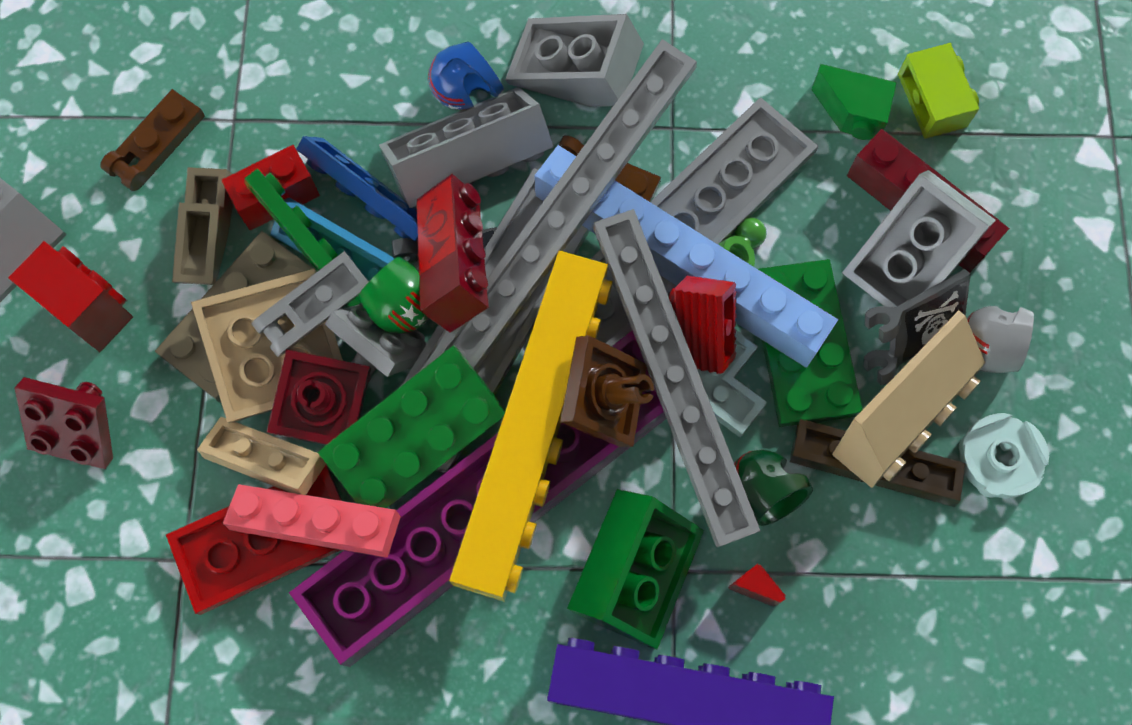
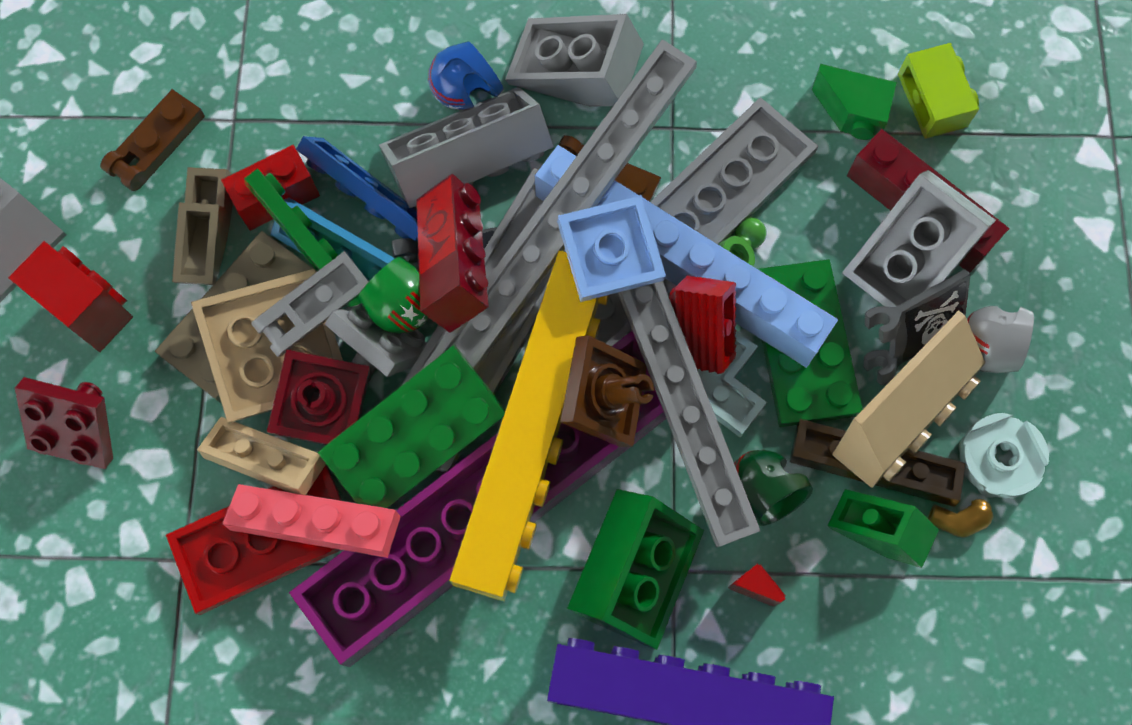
(611, 248): none -> light blue plate
(885, 527): none -> green slope
(964, 523): none -> pearl gold arm

